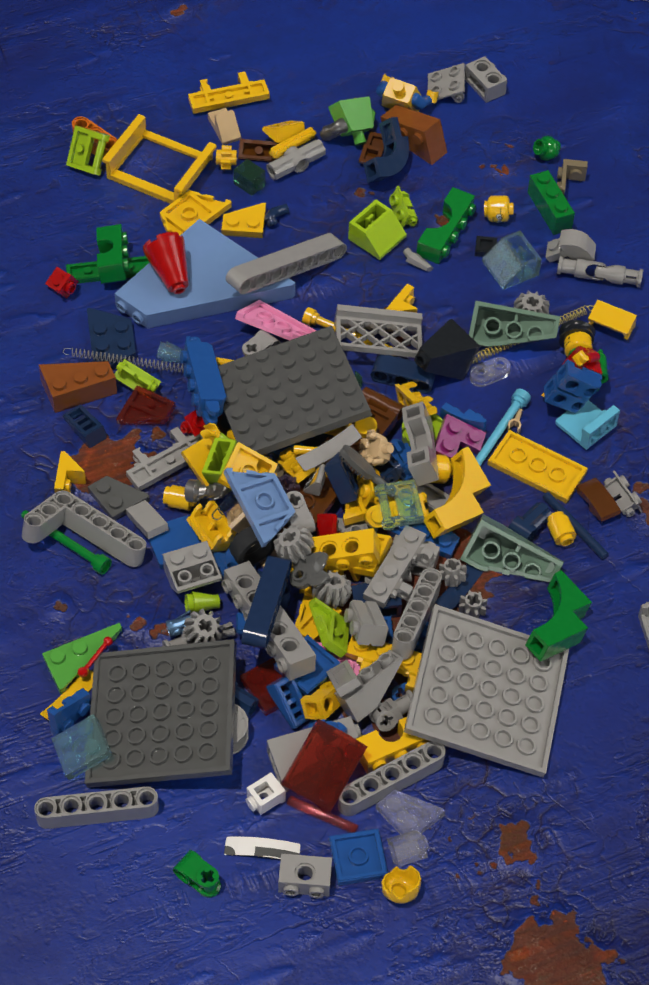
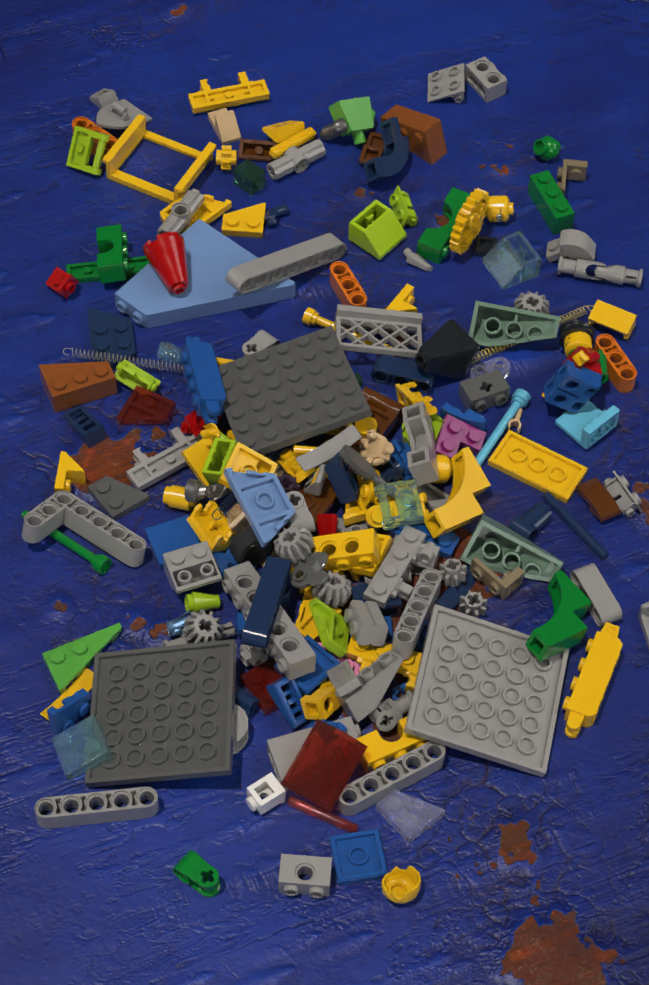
(83, 670): red hinge -> none
(104, 97): none -> light grey slope
(118, 115): none -> light grey shield
(147, 519): light grey tile -> none
(182, 212): none -> light grey piece
(252, 655): none -> light grey gear
(260, 847): white sticker -> none
(272, 320): bright pink wing -> none
(346, 285): none -> orange beam
(403, 94): yellow torso -> none
(408, 848): clear brick -> none
(469, 221): none -> yellow gear
(484, 391): none -> dark grey brick
(496, 585): none -> dark tan bracket
(561, 528): yellow brick -> none
(593, 680): none -> yellow hinge
(604, 604): none -> light grey beam
(620, 369): none -> orange beam

